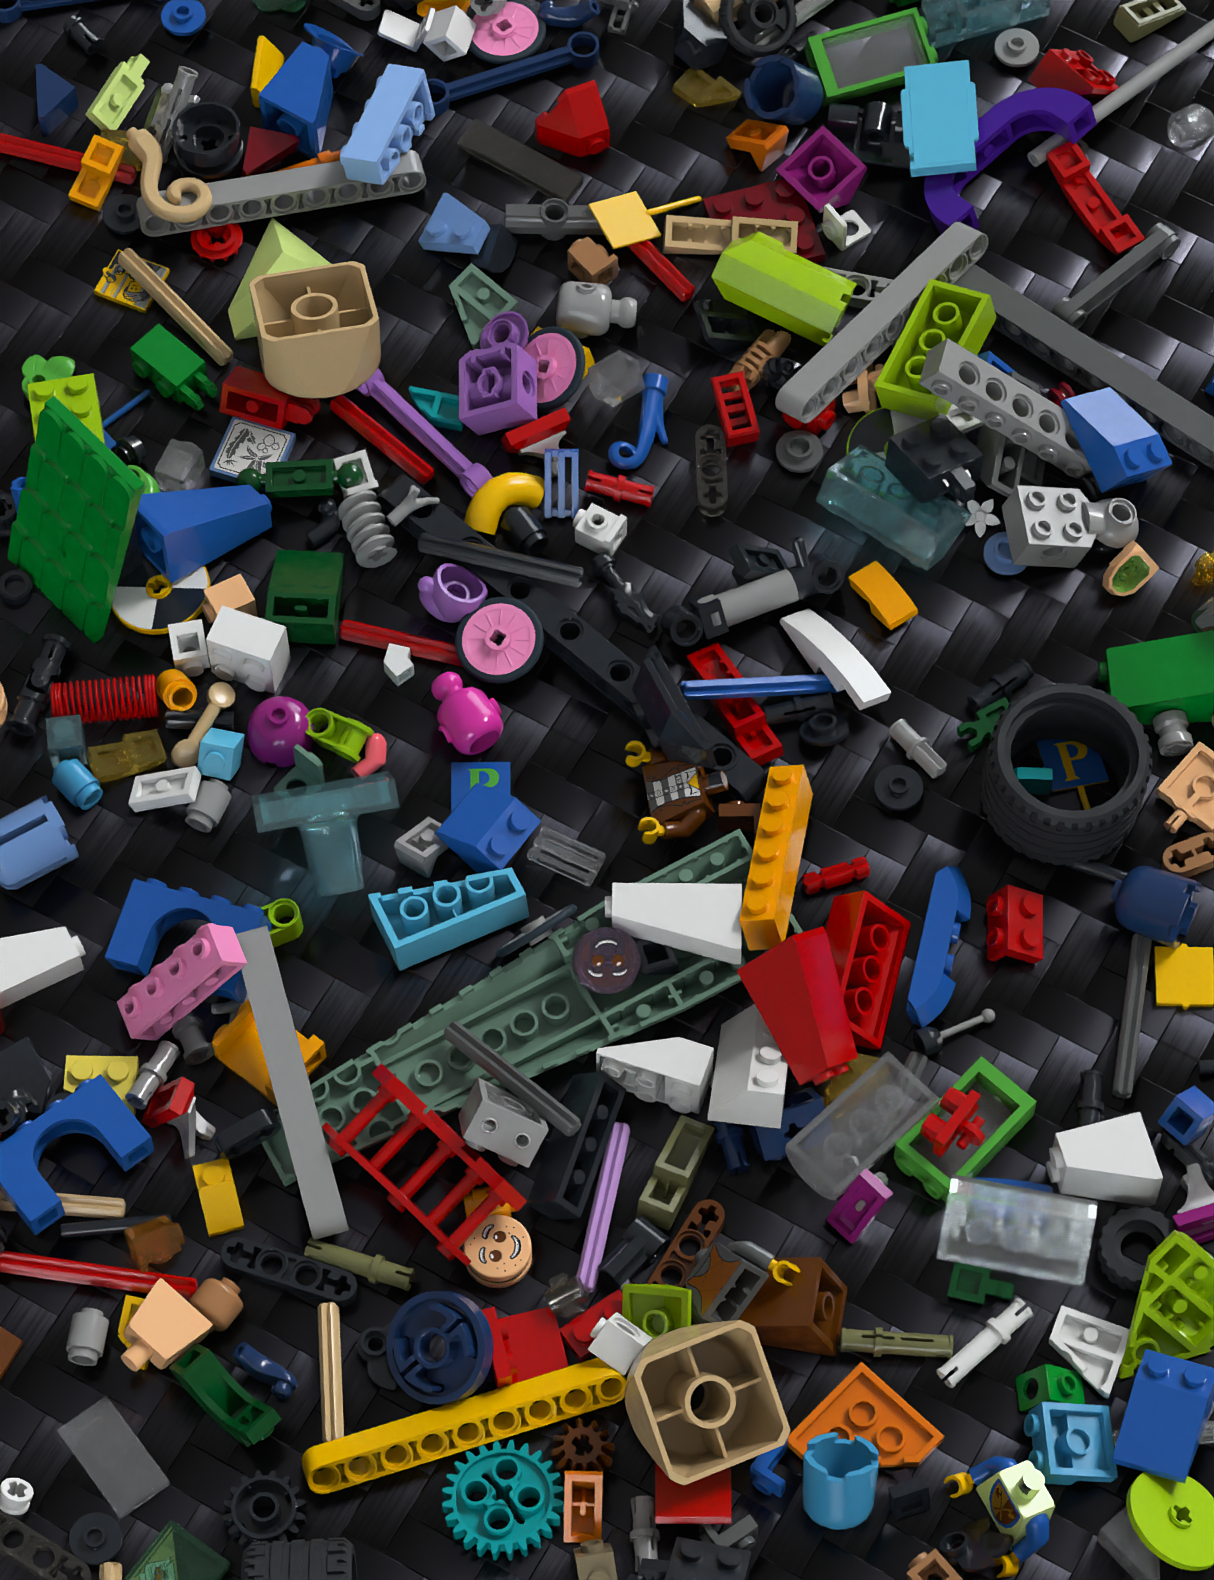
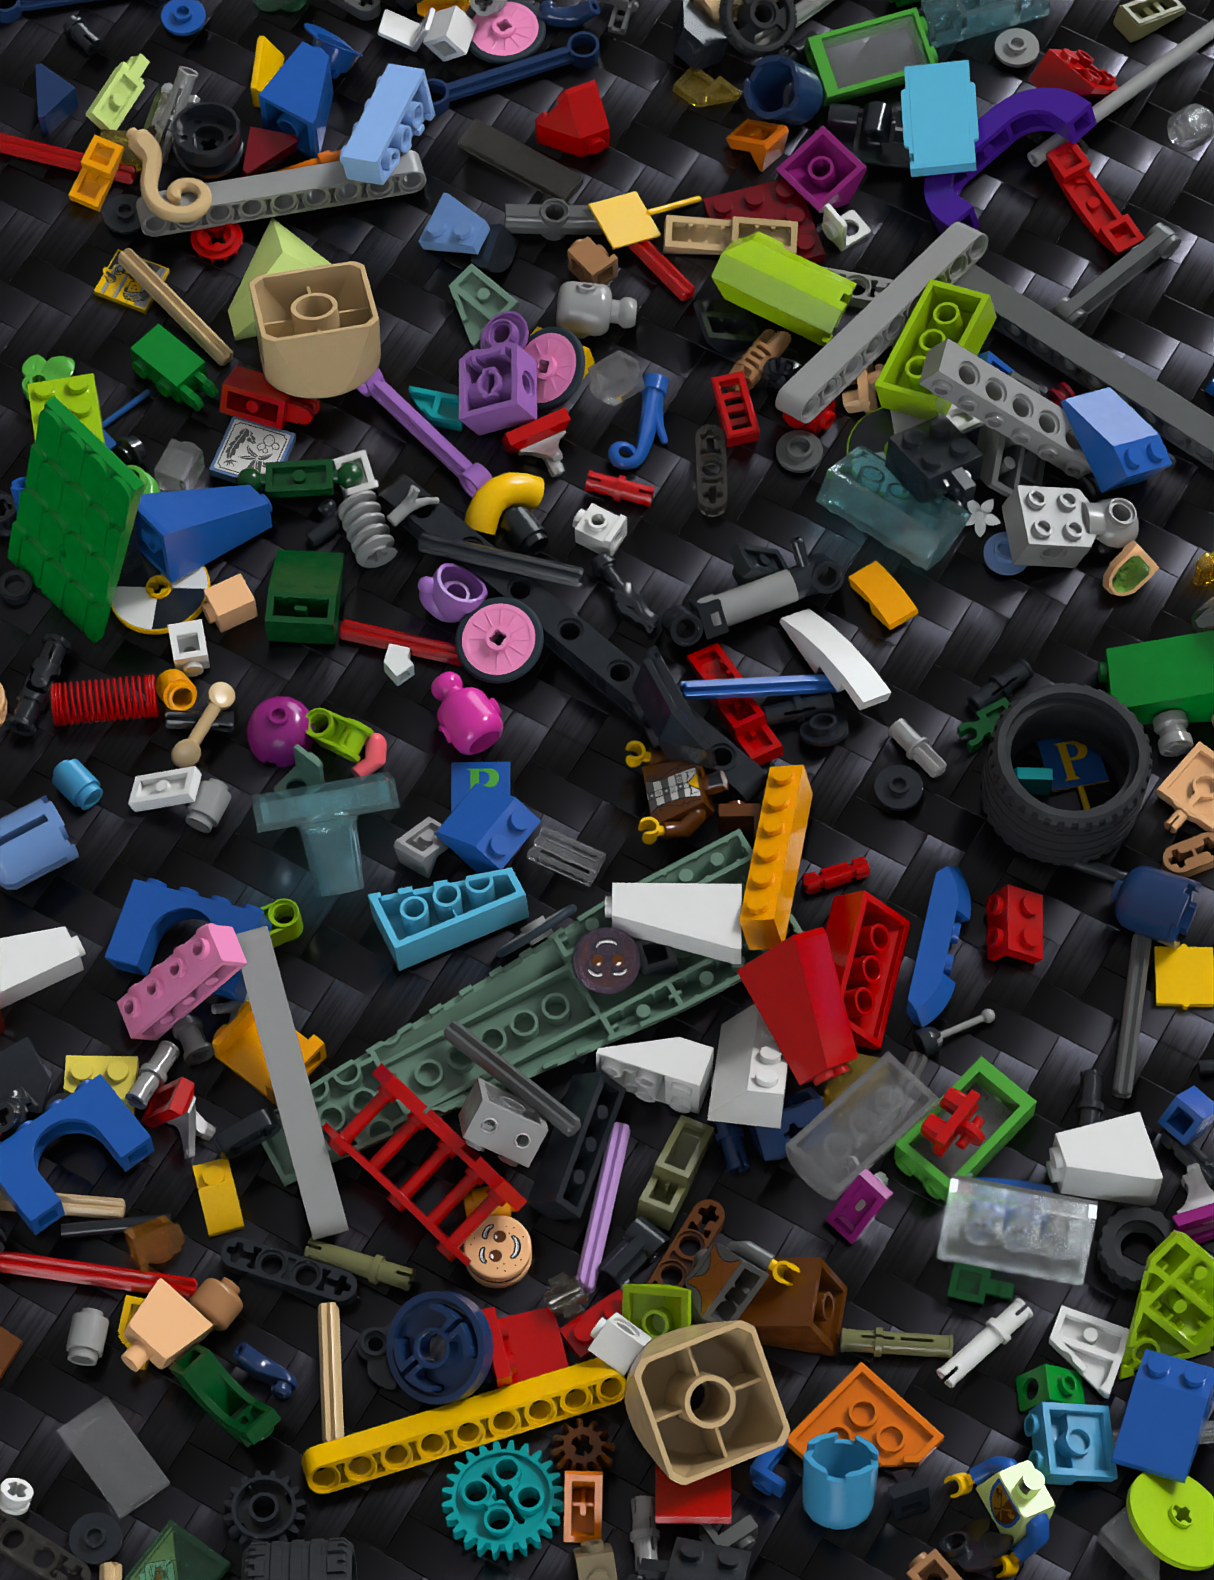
(66, 739): clear light blue brick -> none
(131, 756): clear yellow slope -> none
(220, 753): medium azure brick -> none
(248, 650): white brick -> none
(382, 439): red axle -> none
(561, 511): tile -> none

